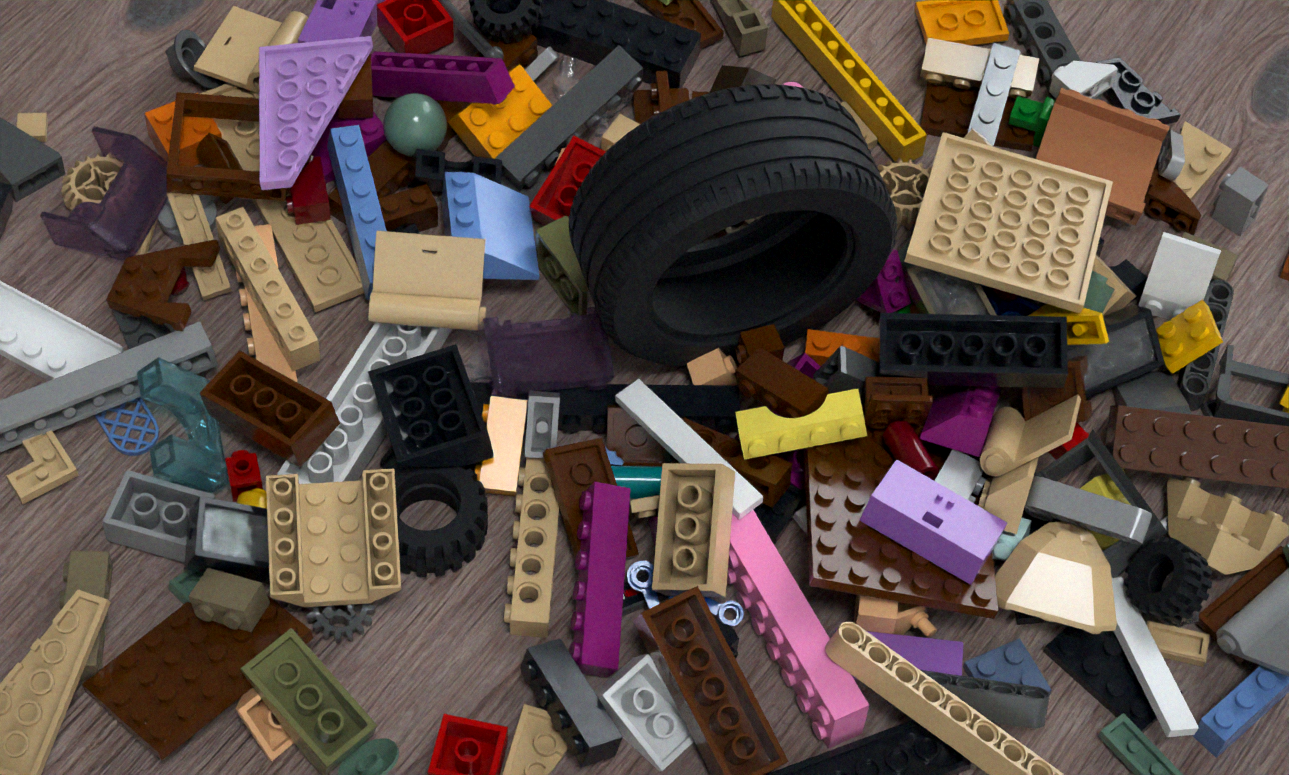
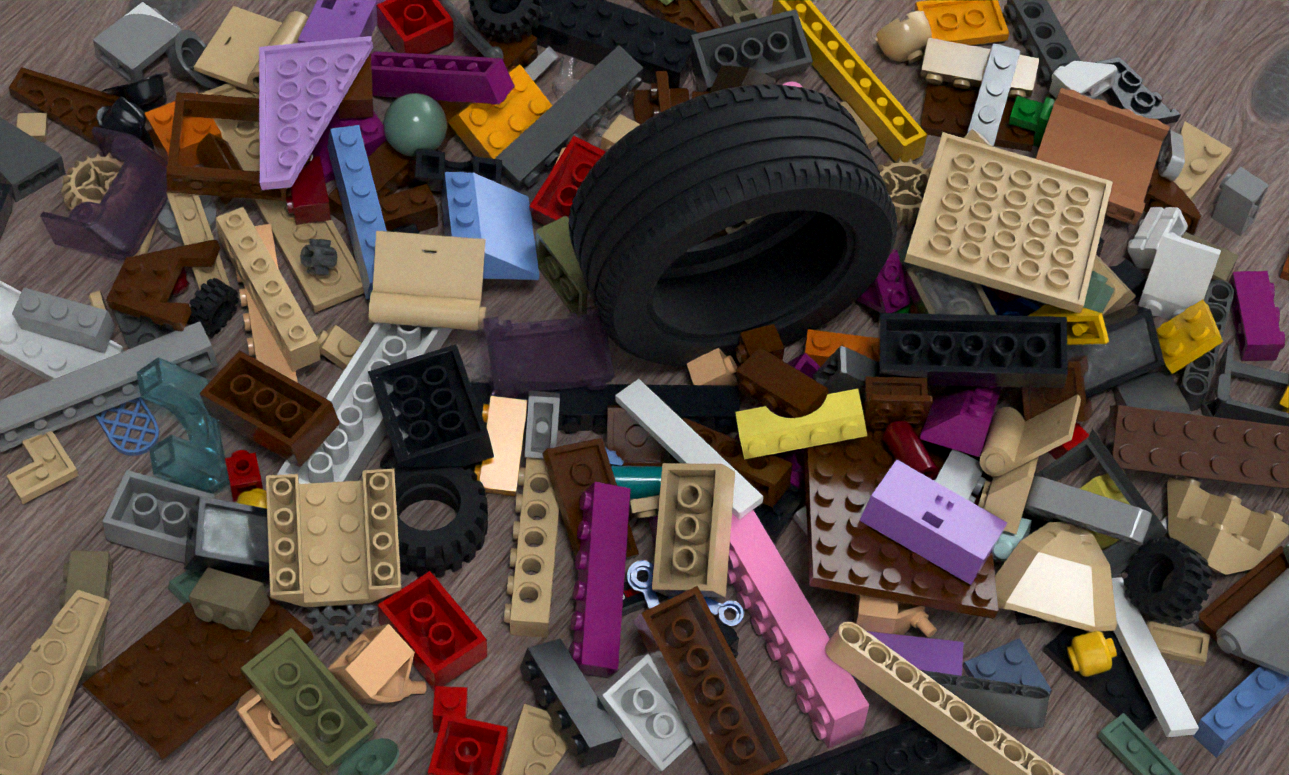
(61, 100): none -> reddish brown wing
(63, 319): none -> light grey brick
(97, 300): none -> tan tile
(125, 118): none -> black piece
(135, 41): none -> light grey panel
(146, 93): none -> black piece
(213, 306): none -> black tyre
(318, 256): none -> dark grey gear
(337, 345): none -> tan bracket
(377, 667): none -> light nougat piece
(435, 629): none -> red brick
(449, 701): none -> red brick
(766, 44): none -> dark grey slope
(906, 38): none -> tan cylinder
(1091, 653): none -> yellow head
(1150, 231): none -> white brick
(1256, 316): none -> magenta brick

